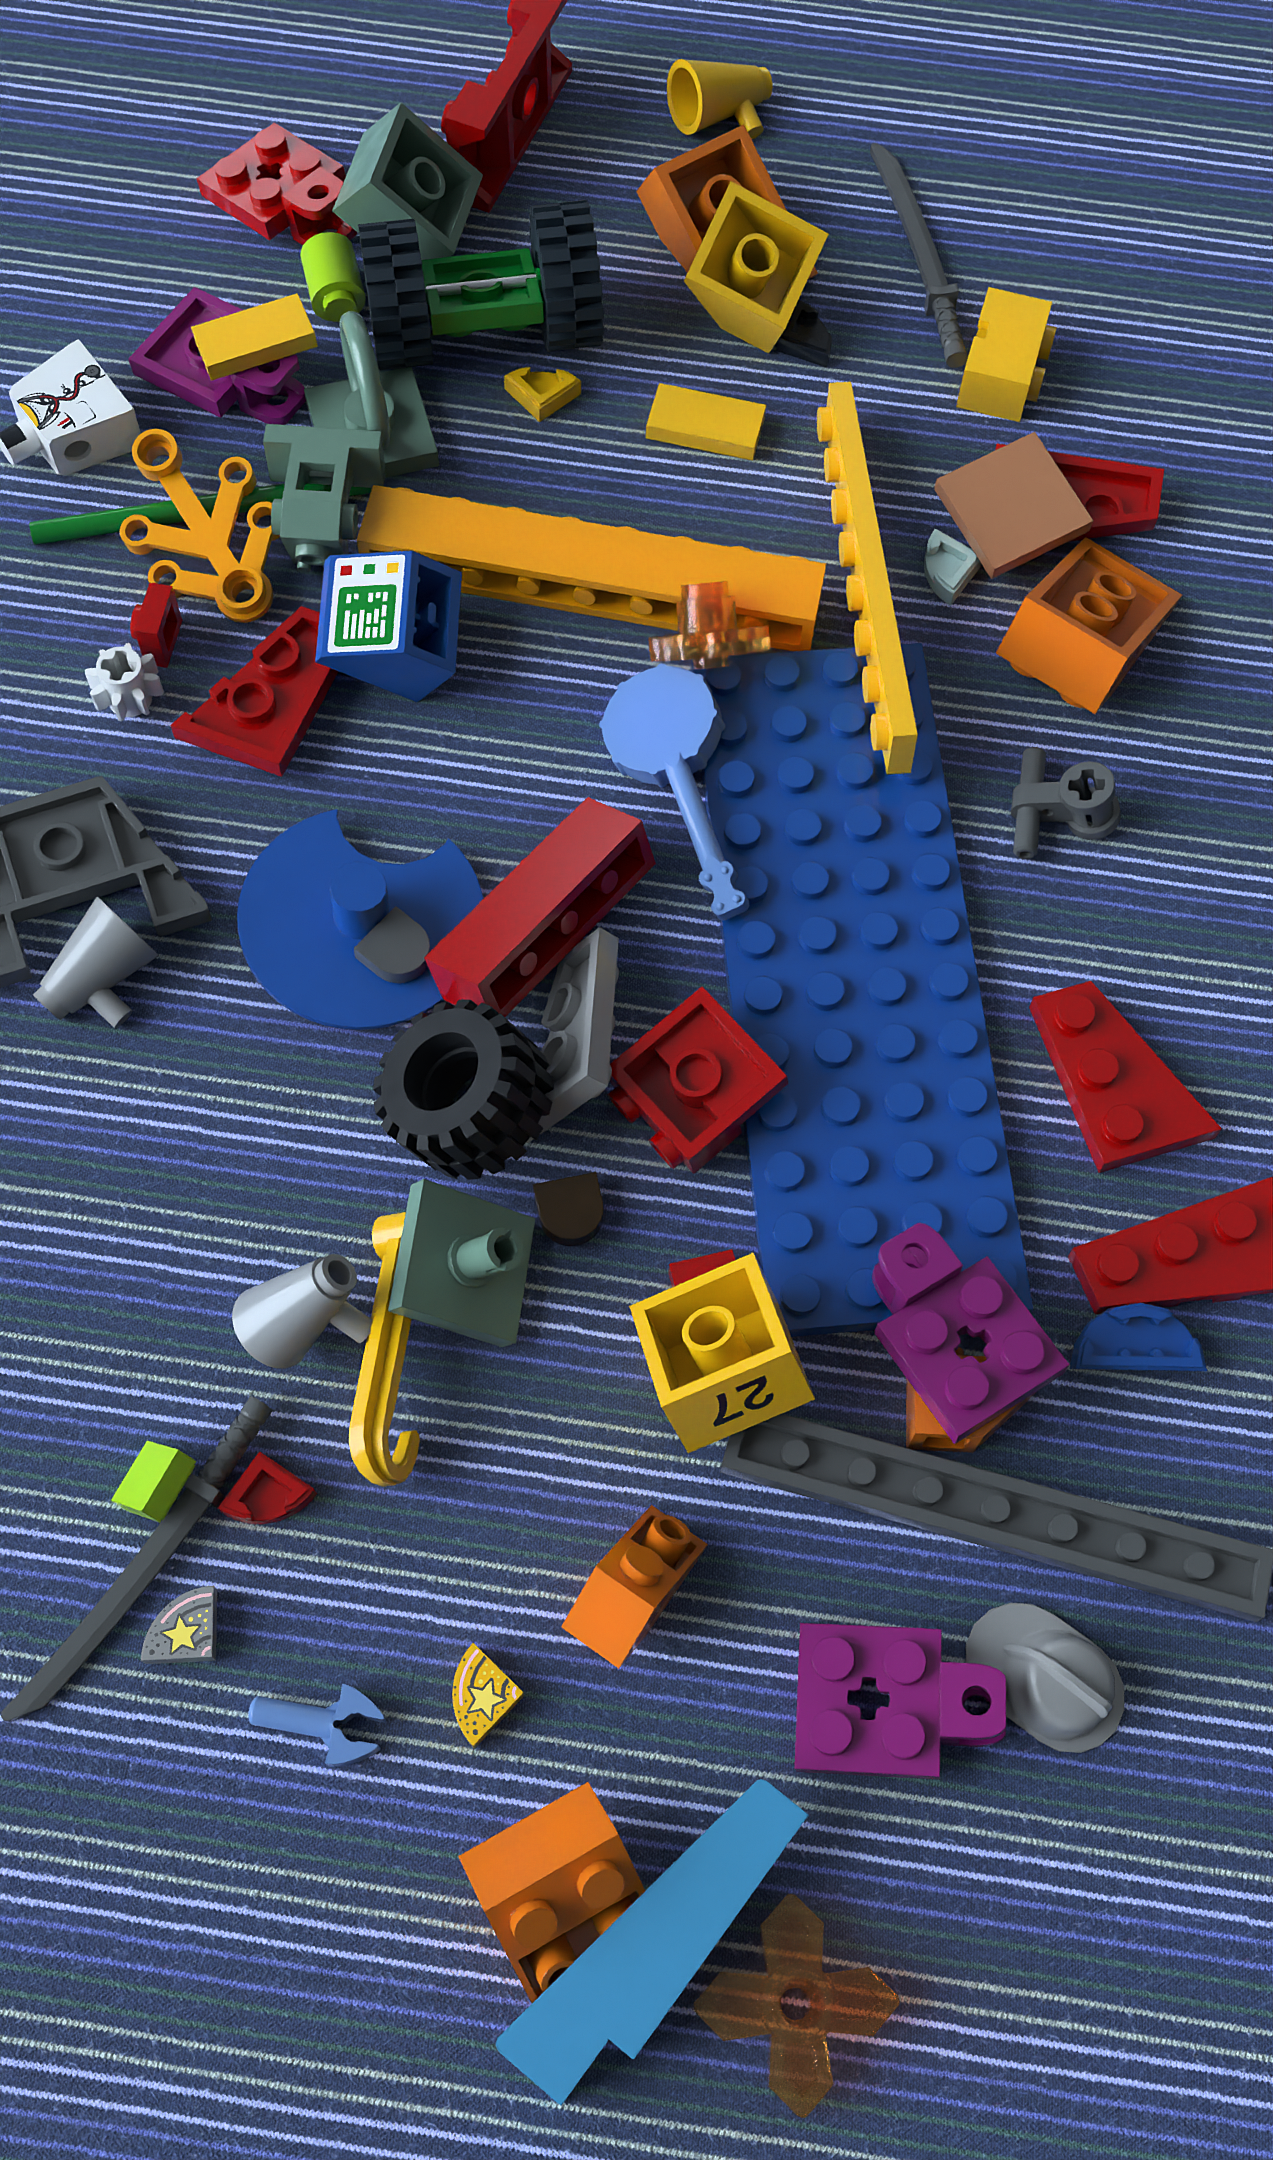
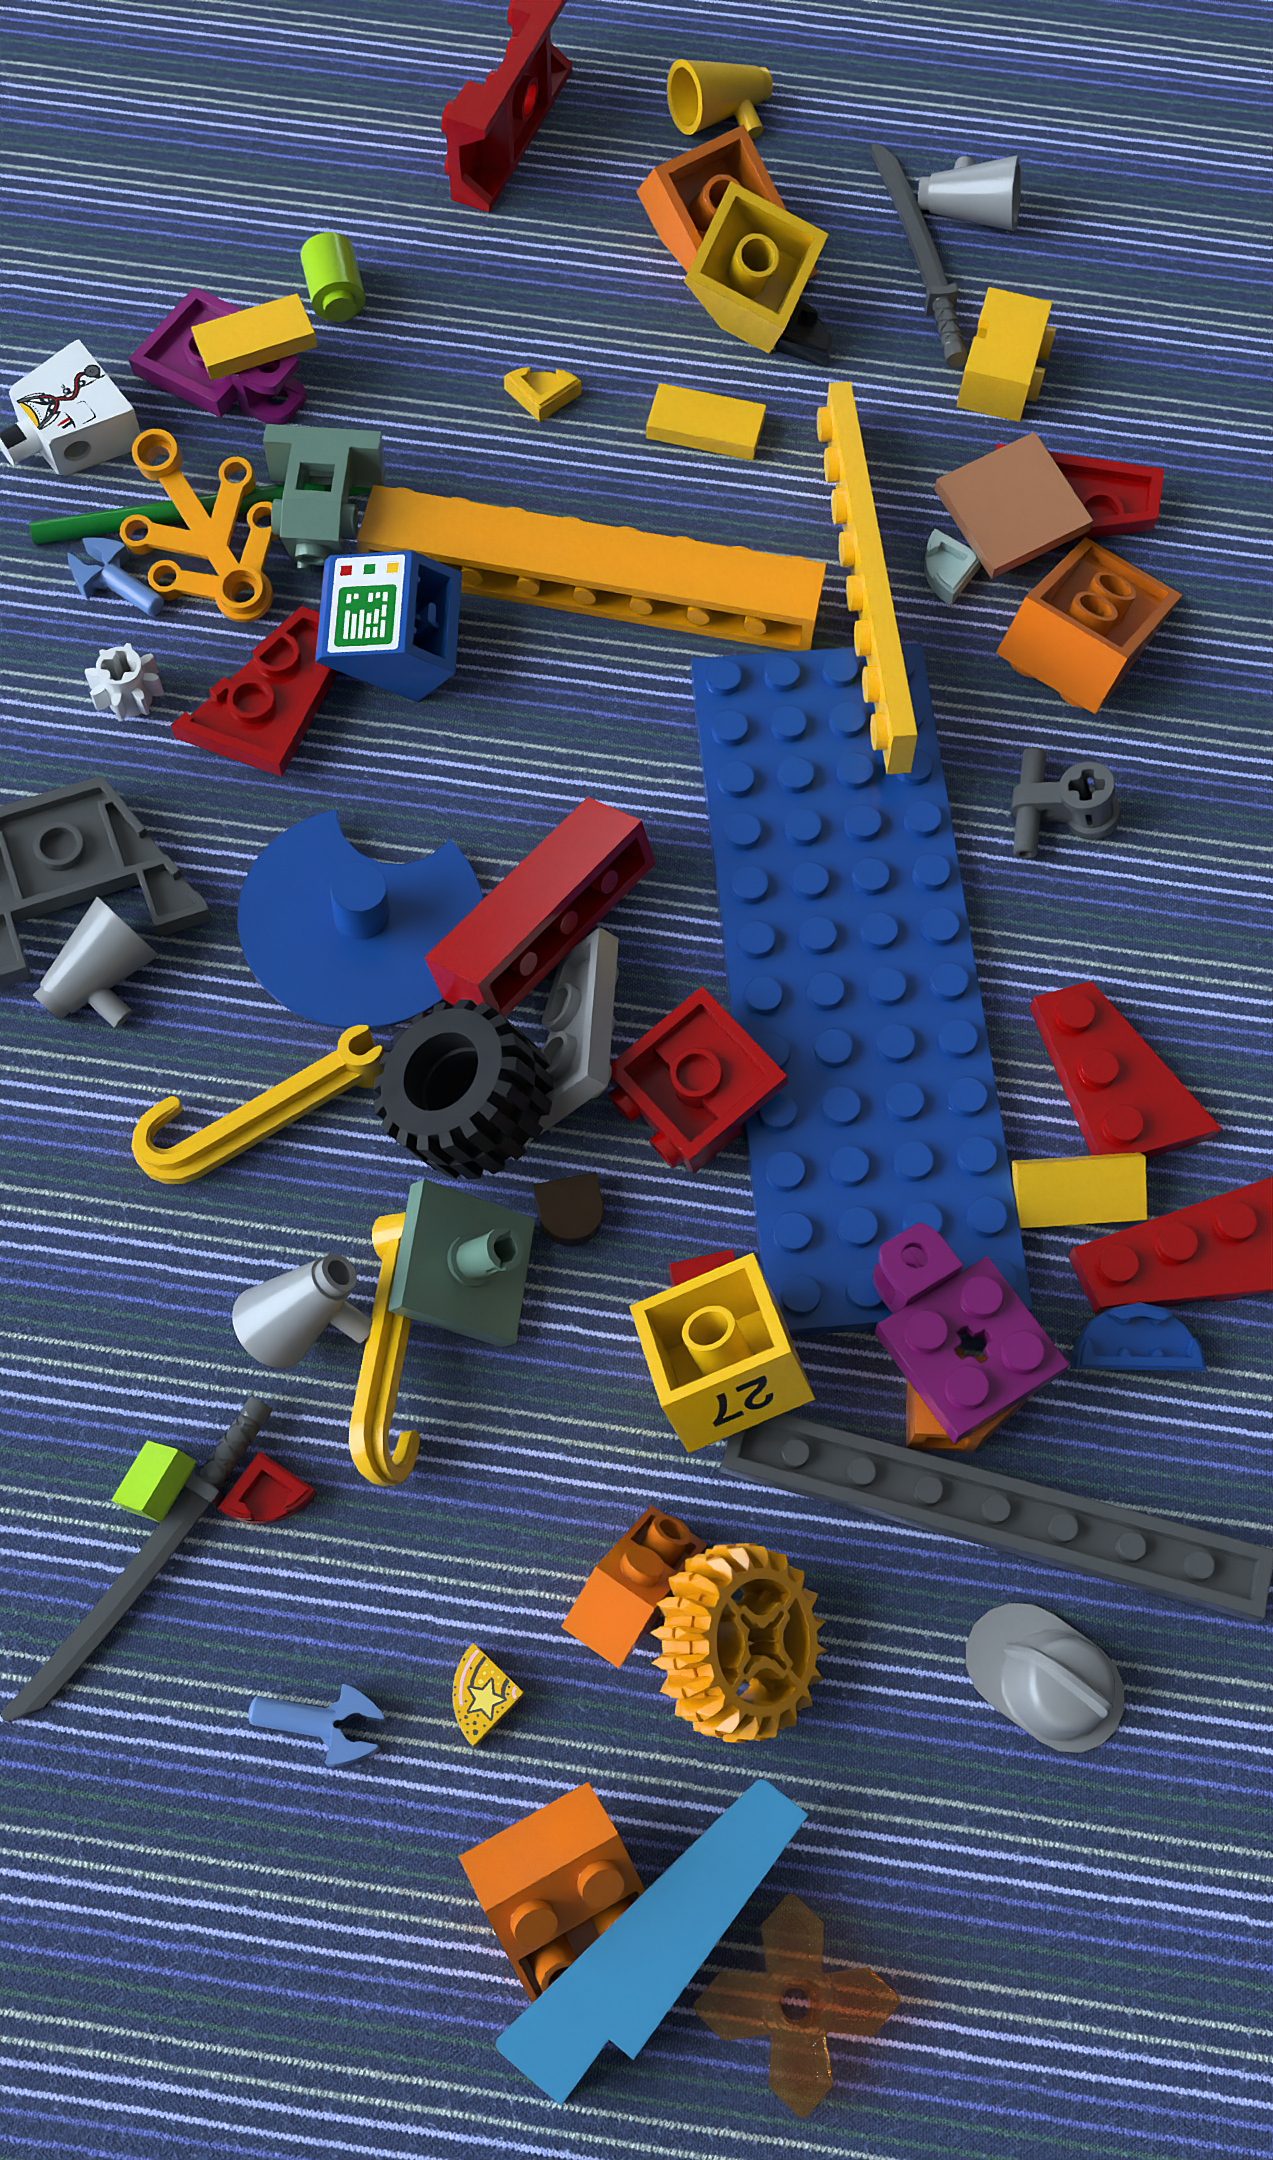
(113, 556): none -> medium blue bar
(157, 623): red plate -> none
(184, 1629): light grey tile -> none
(300, 198): red plate -> none
(350, 1065): none -> yellow piece
(375, 403): sand green tile -> none
(395, 948): dark grey tile -> none
(409, 174): sand green brick -> none
(484, 288): black plate -> none
(661, 733): medium blue piece -> none
(708, 629): clear orange plant -> none
(720, 1643): none -> light orange gear
(922, 1707): magenta plate -> none
(976, 192): none -> light grey piece
(1080, 1190): none -> yellow tile

